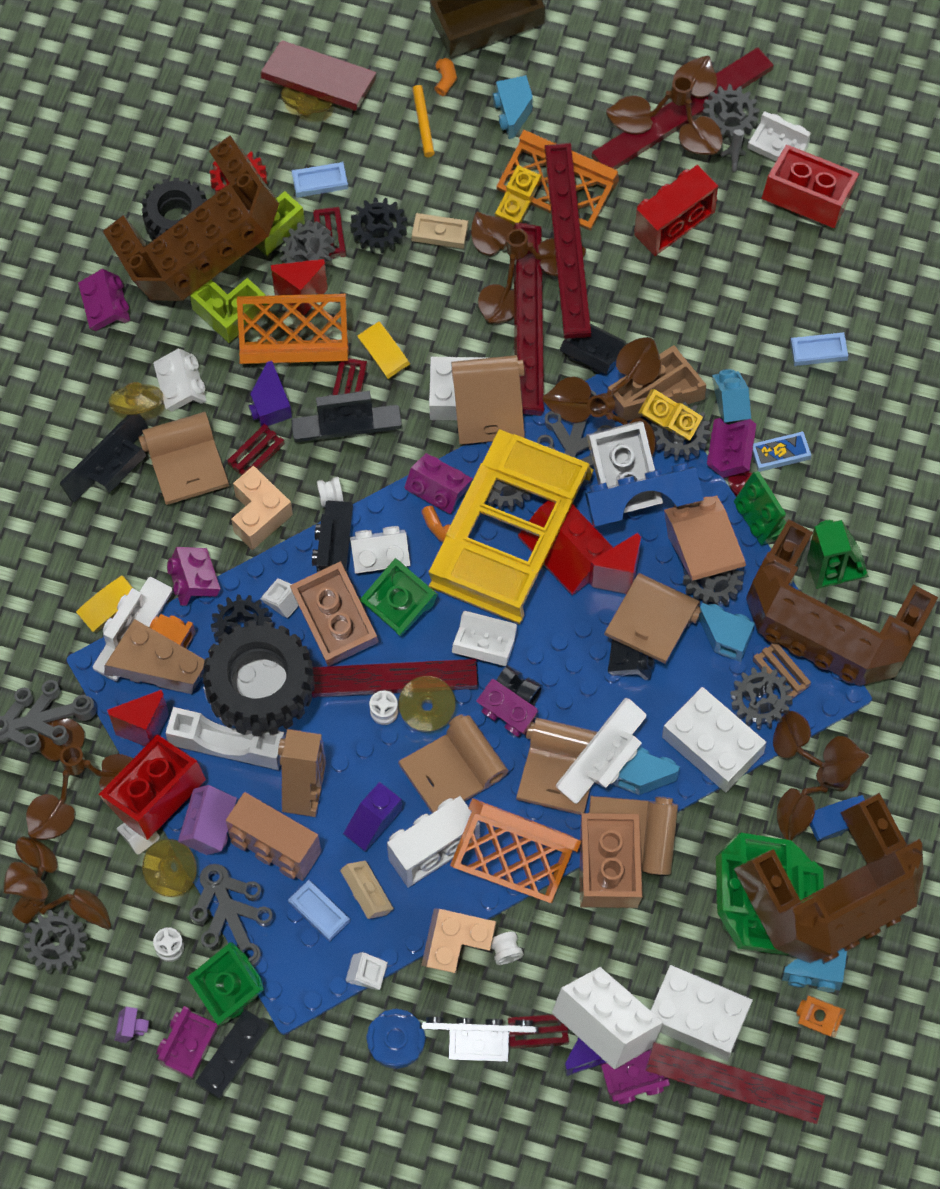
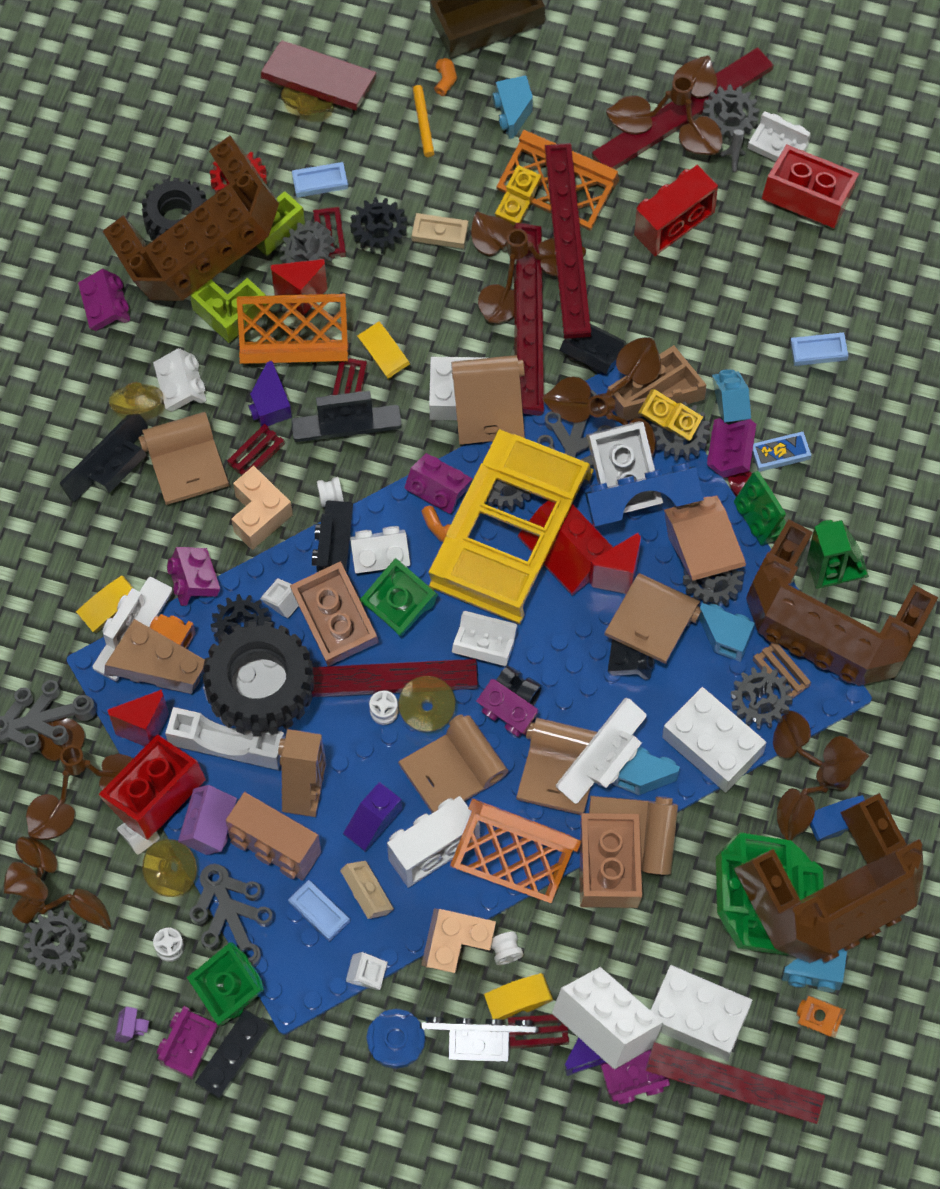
(518, 996): none -> yellow slope

